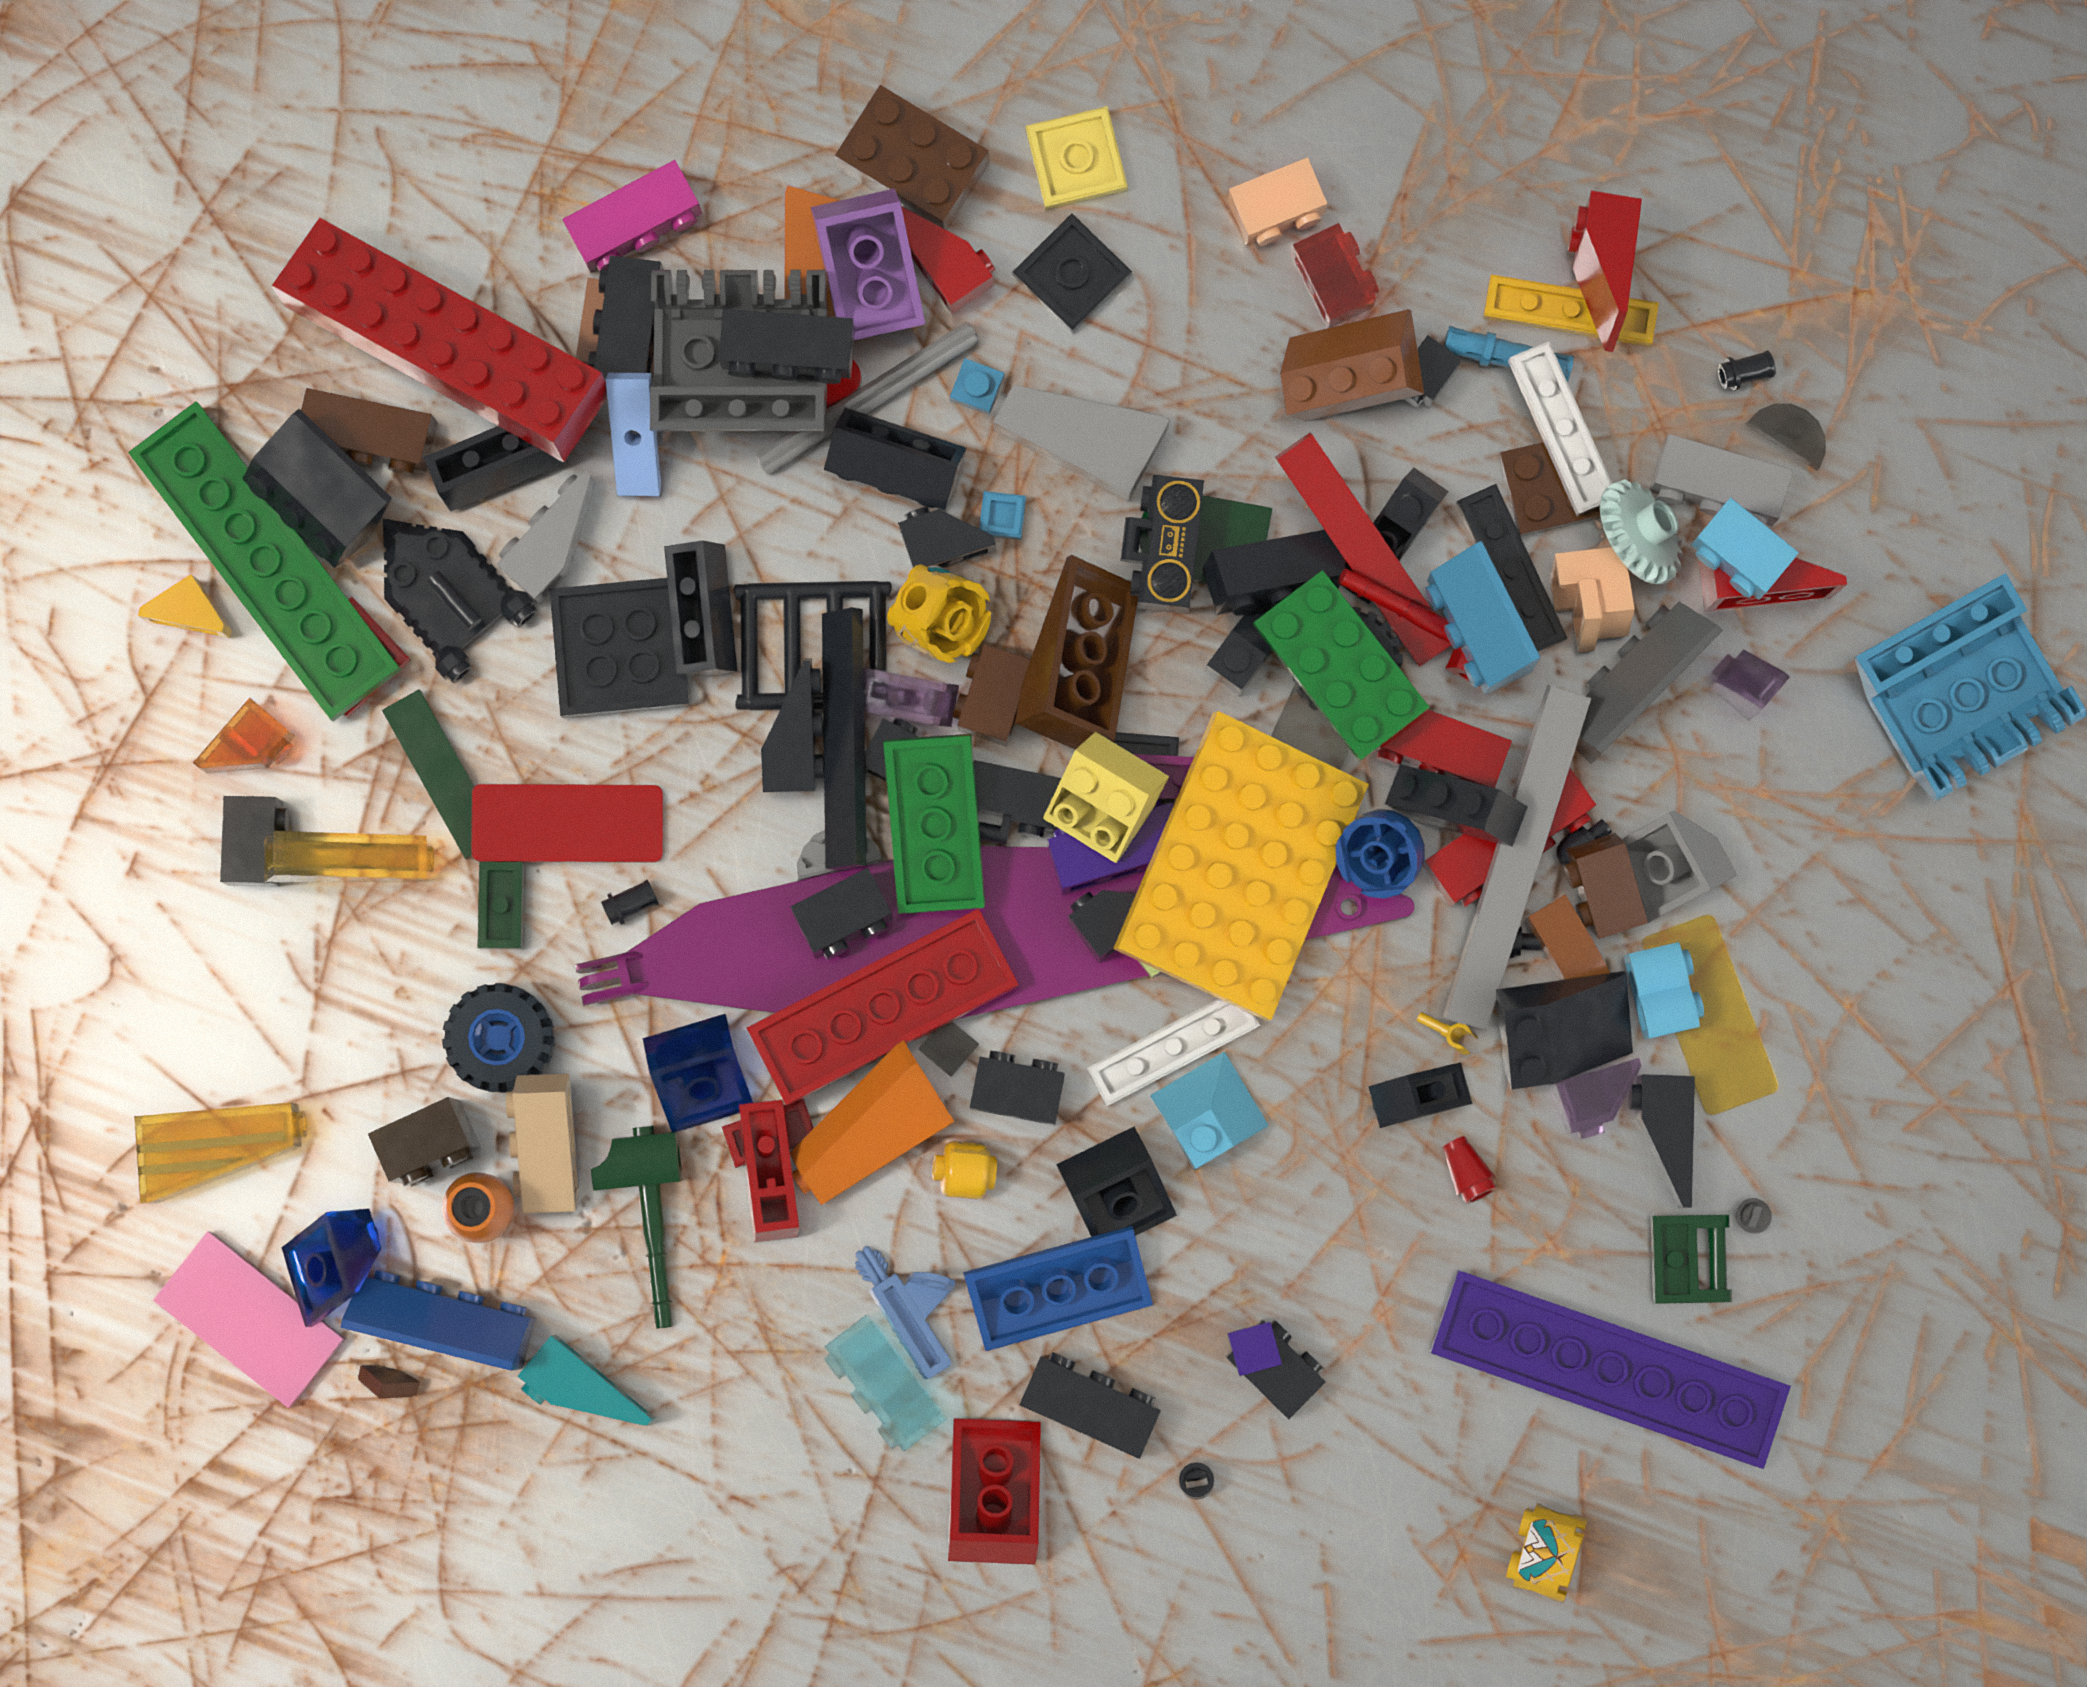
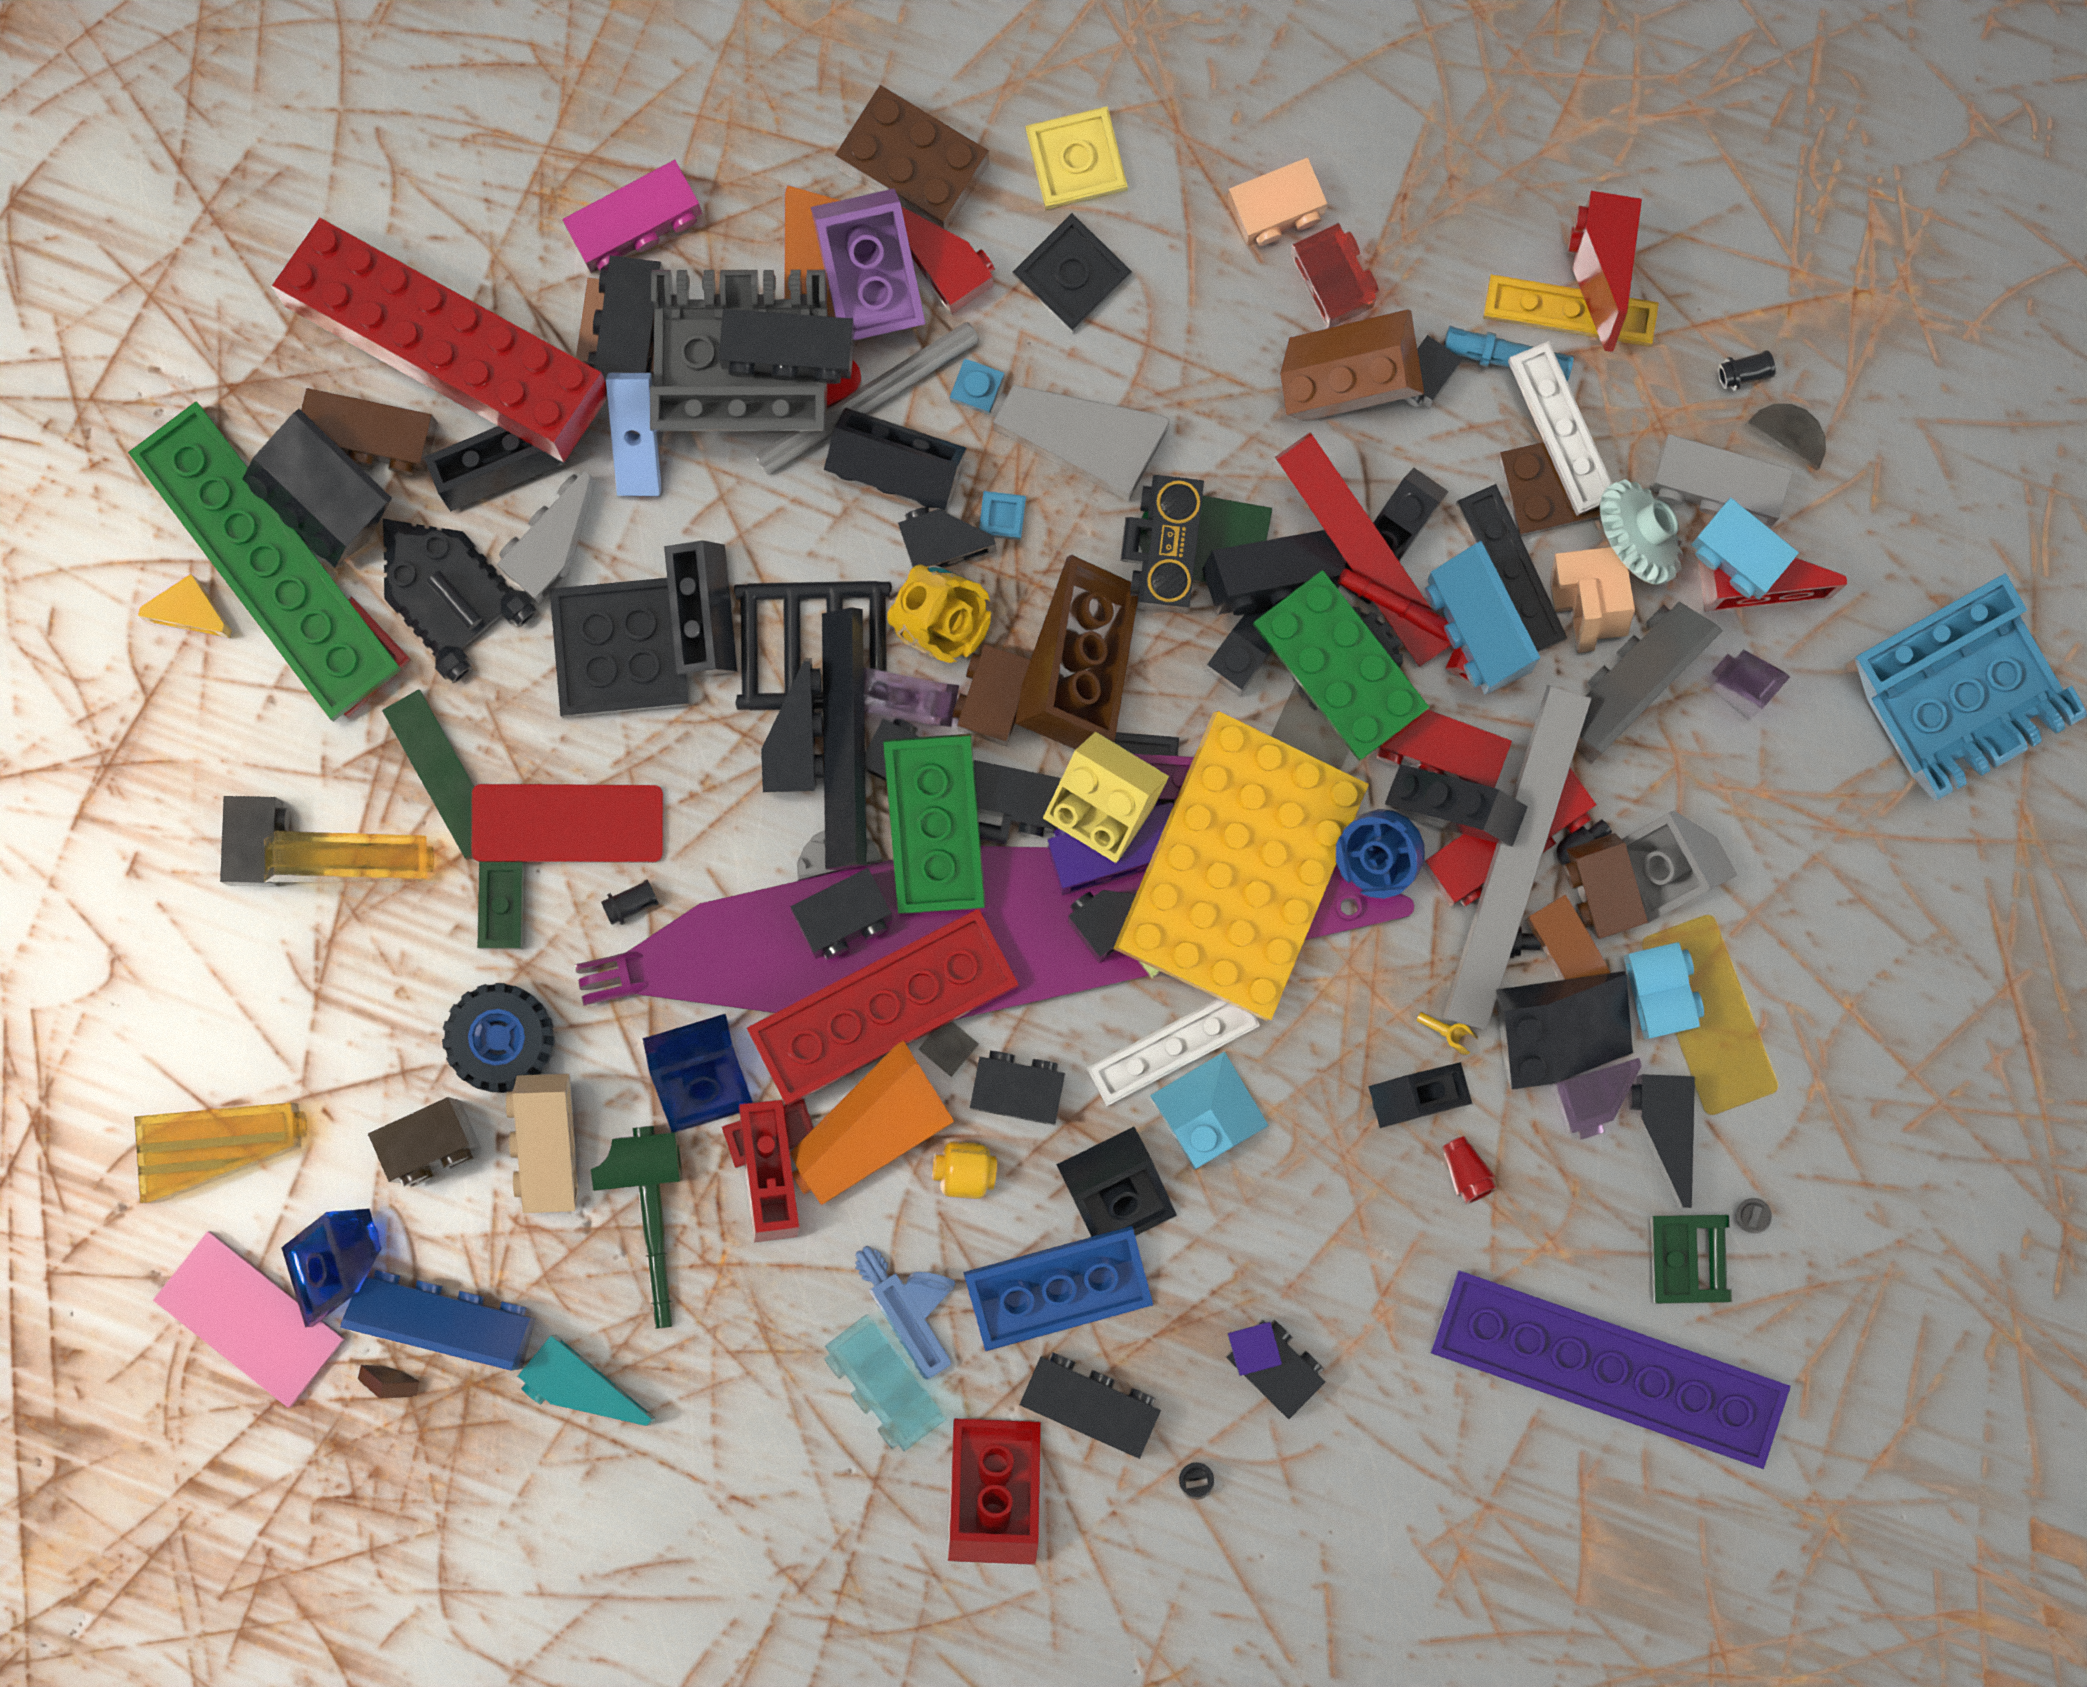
(247, 742): clear orange slope -> none
(459, 1207): orange piece -> none
(1547, 1553): yellow brick -> none

